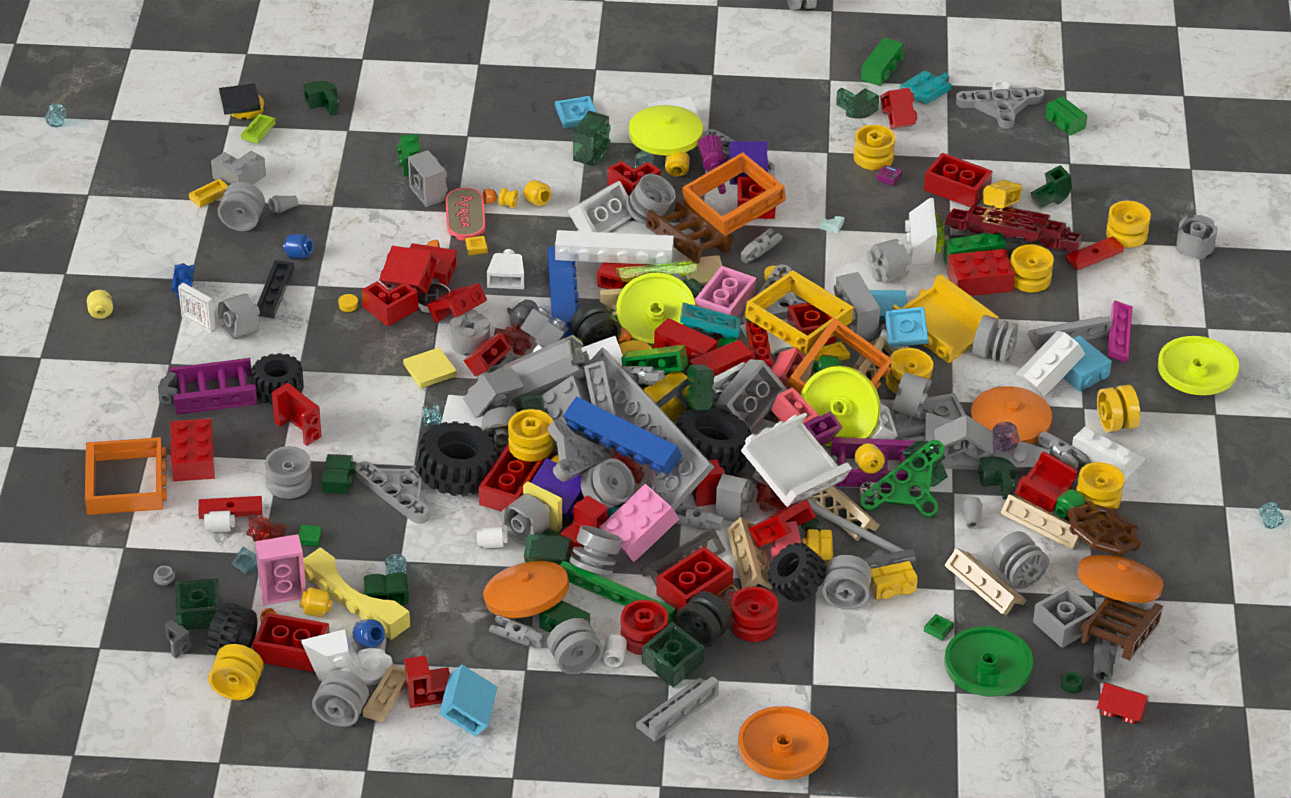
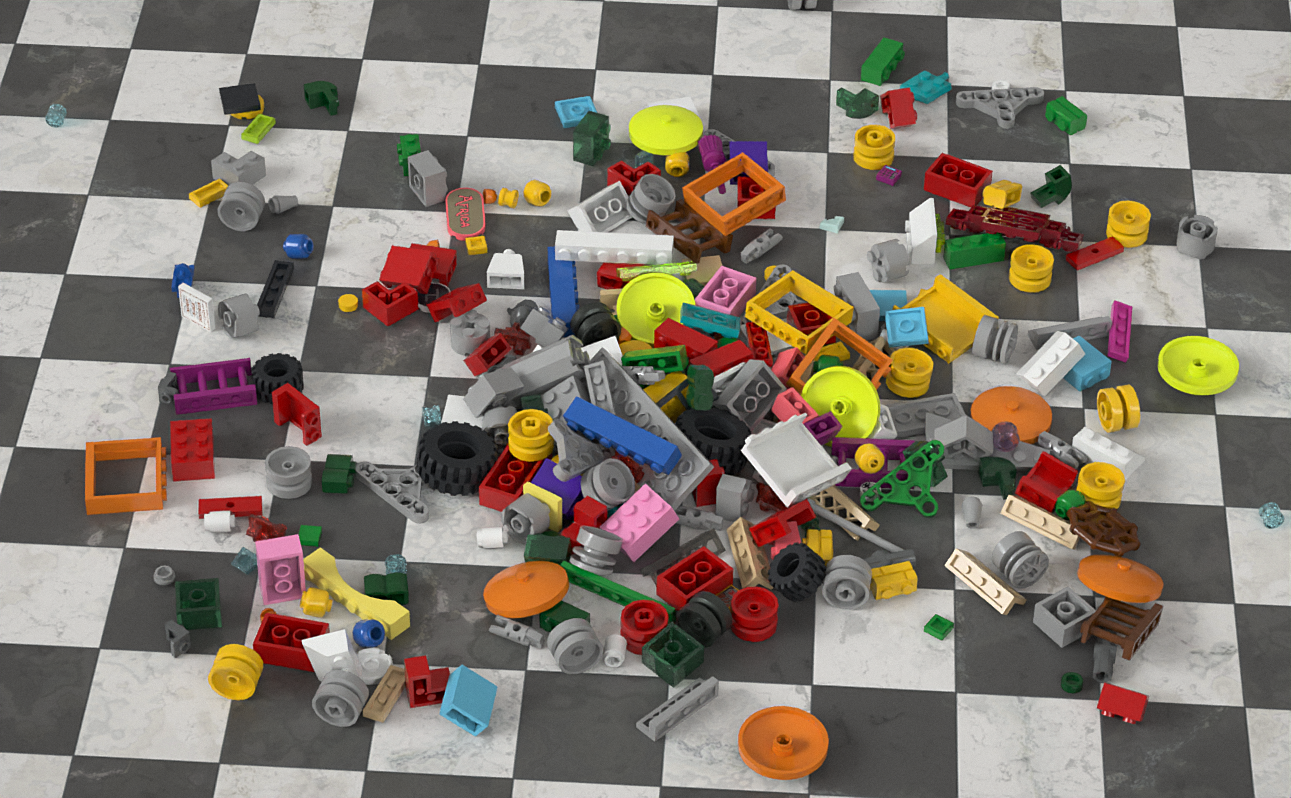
(99, 304): light yellow head -> none
(231, 626): black tyre -> none
(430, 367): light yellow tile -> none
(911, 395): light grey brick -> none
(981, 272): red brick -> none
(988, 661): green dish -> none

